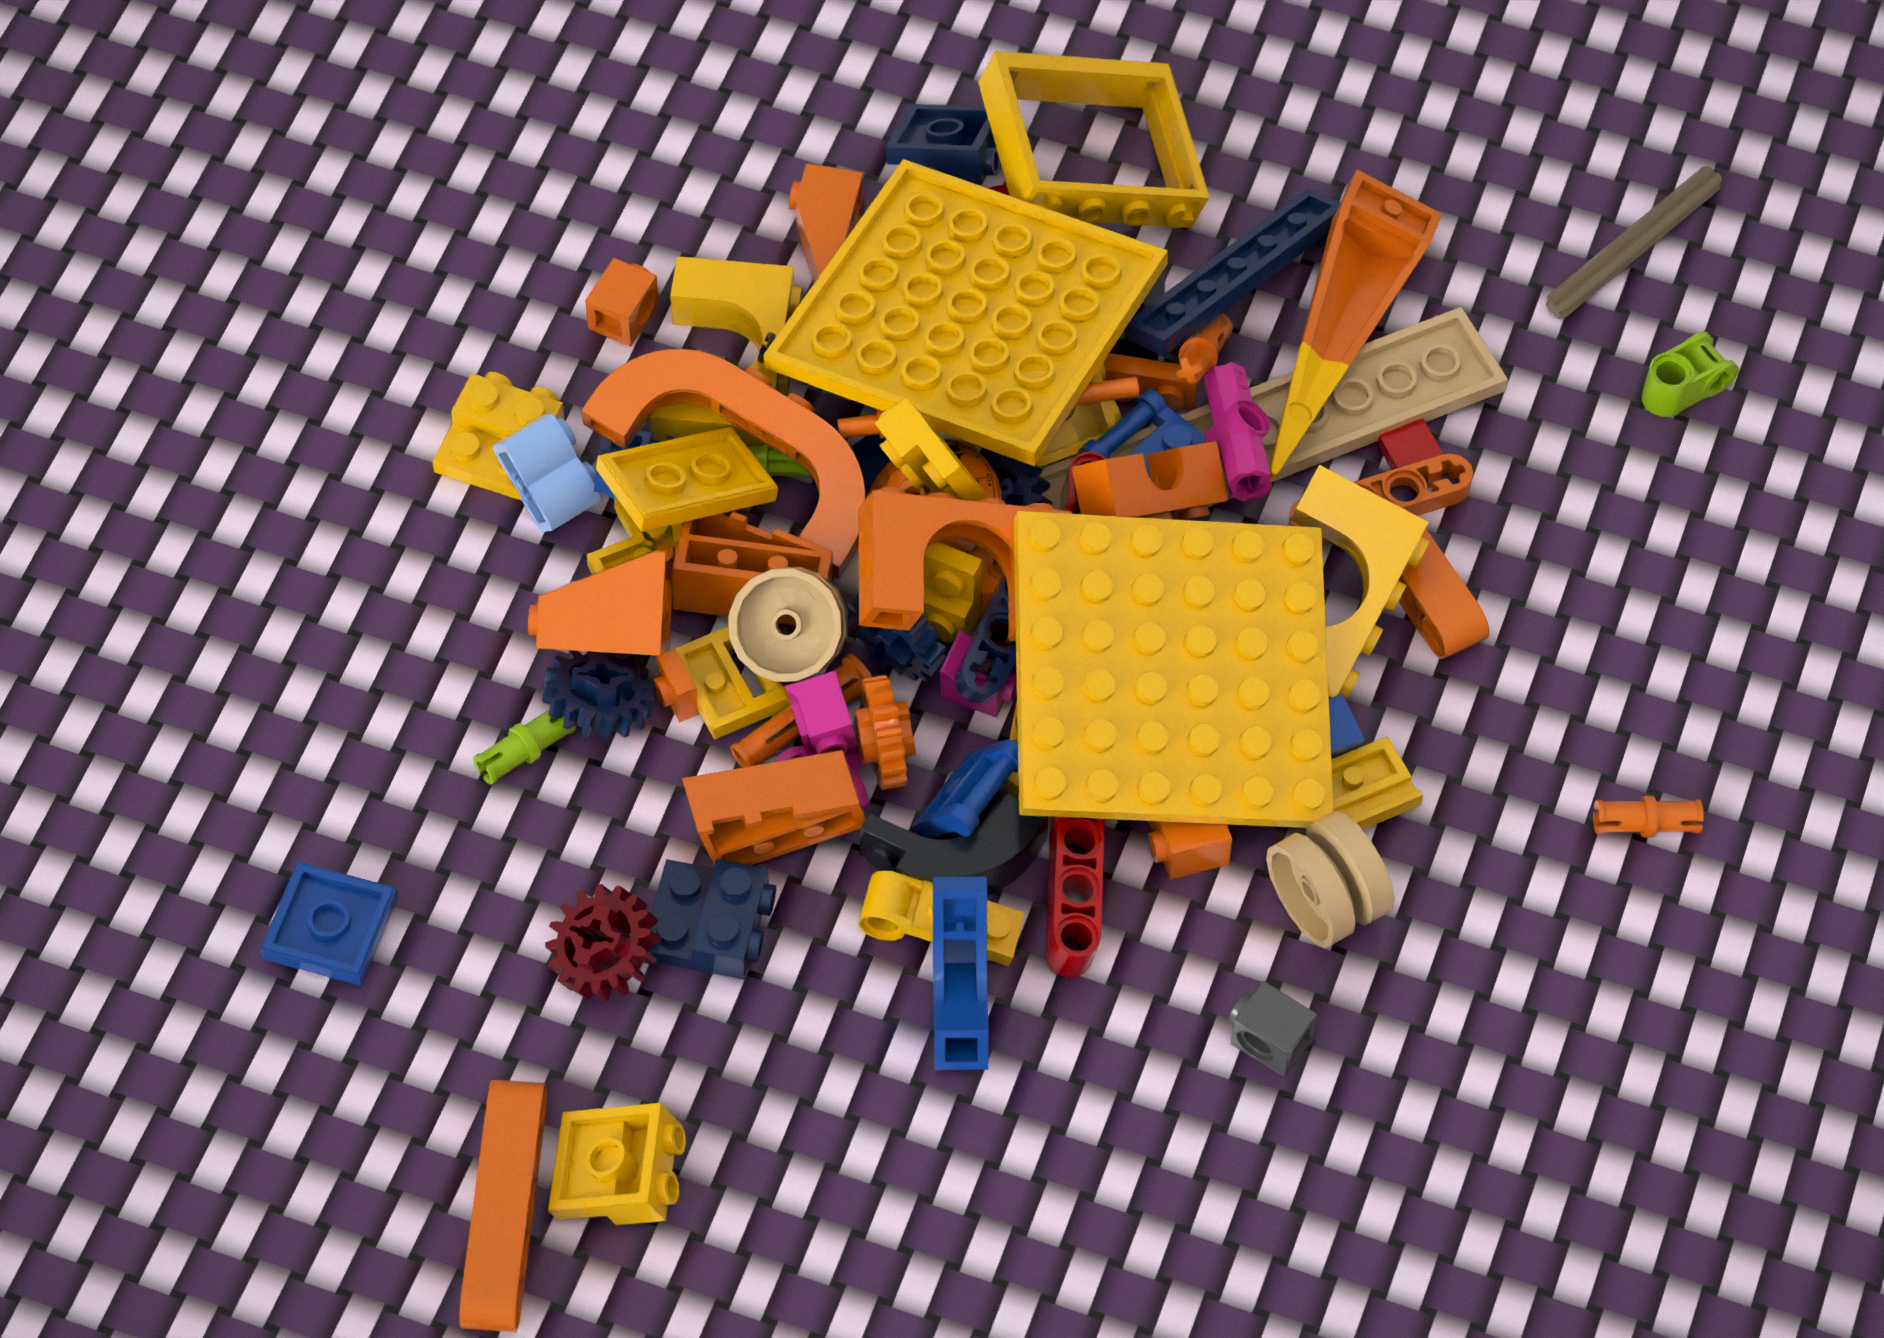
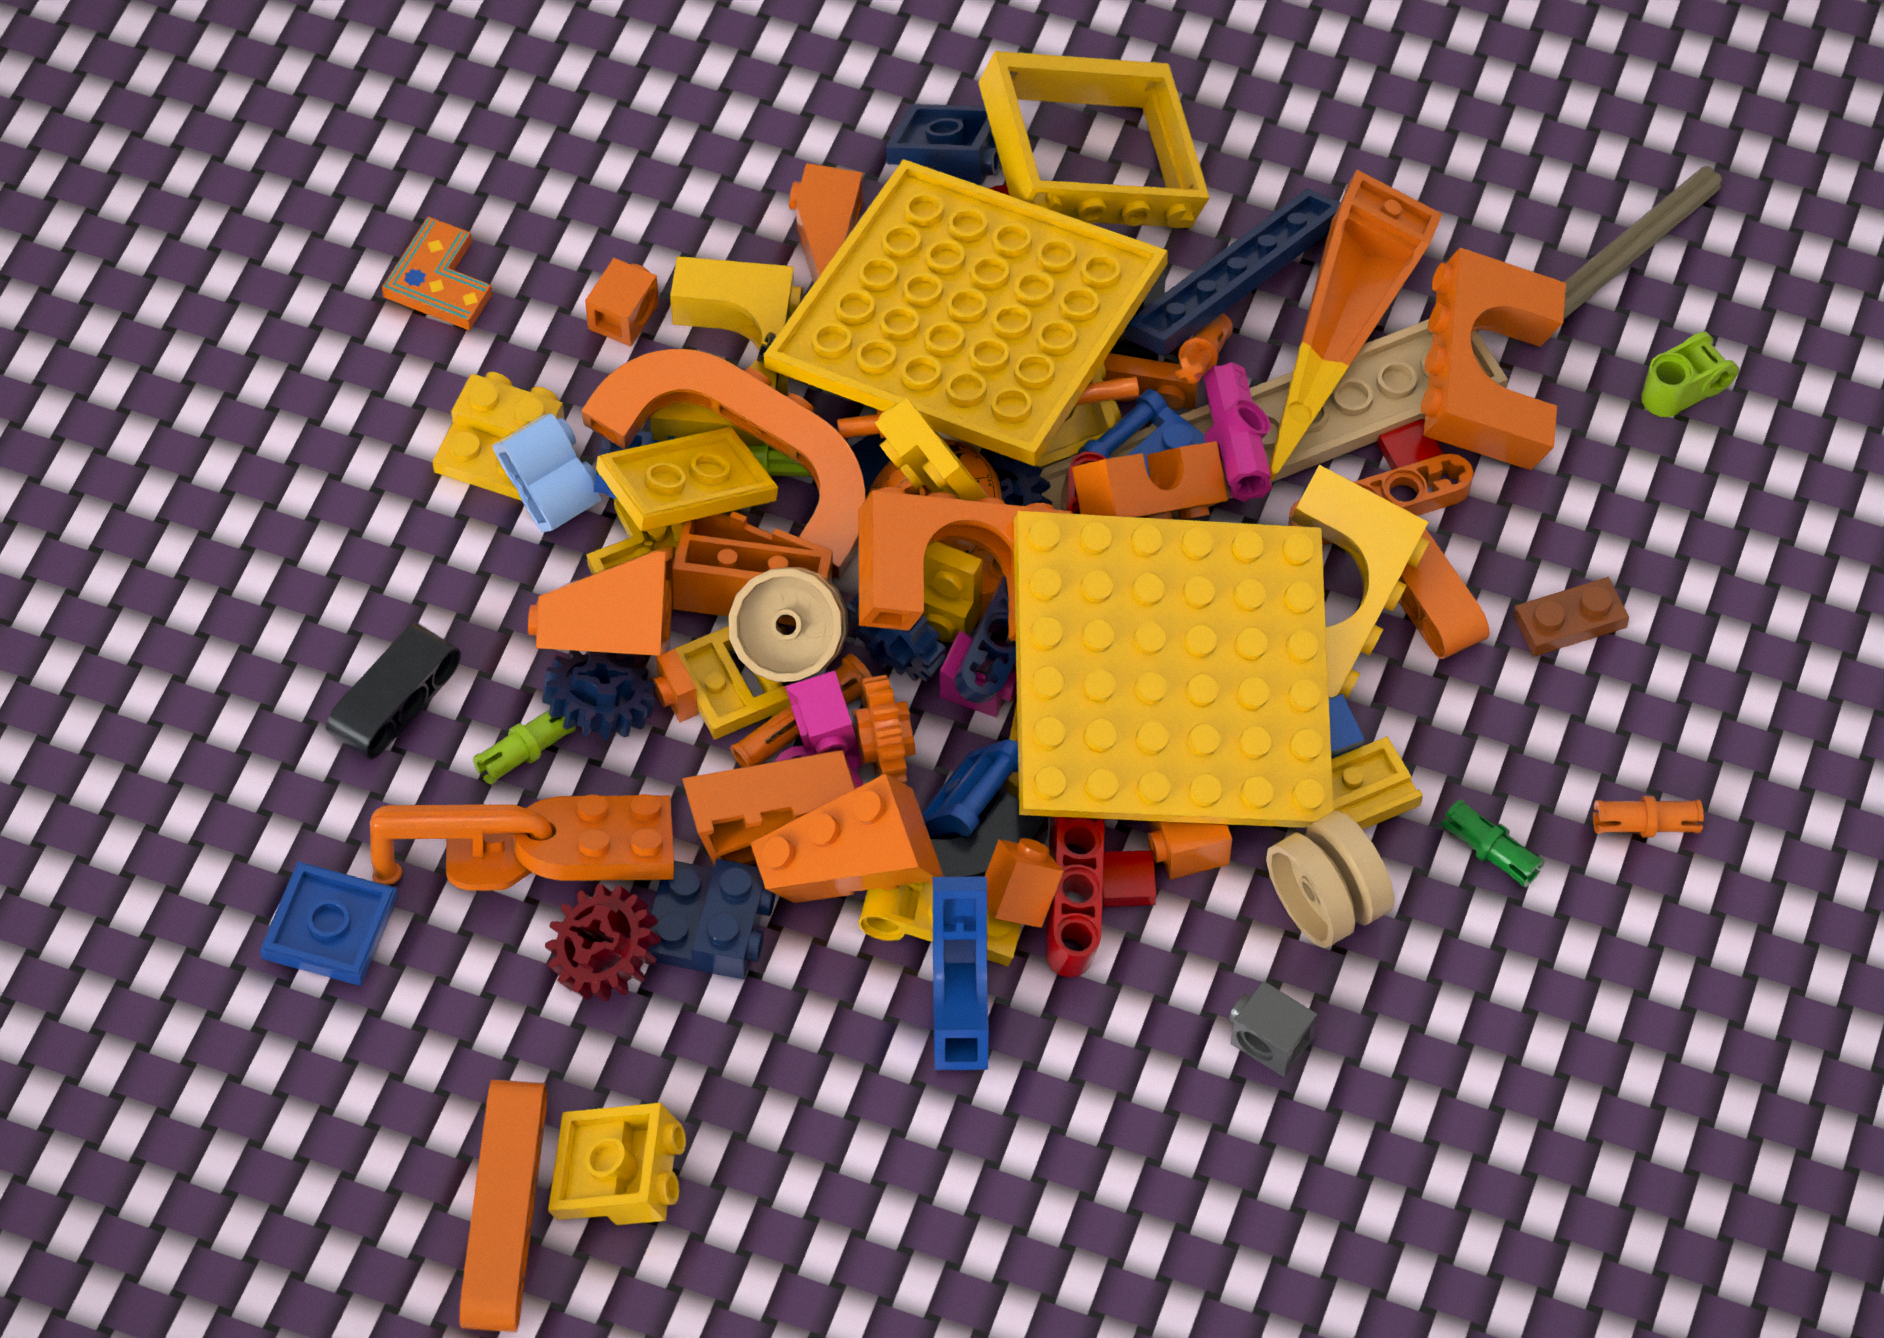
(393, 691): none -> black beam
(427, 277): none -> orange tile
(552, 838): none -> orange plate
(850, 845): none -> orange wedge
(1021, 882): none -> orange brick
(1128, 878): none -> red tile
(1461, 399): none -> orange arch
(1492, 843): none -> green pin
(1571, 616): none -> dark orange plate

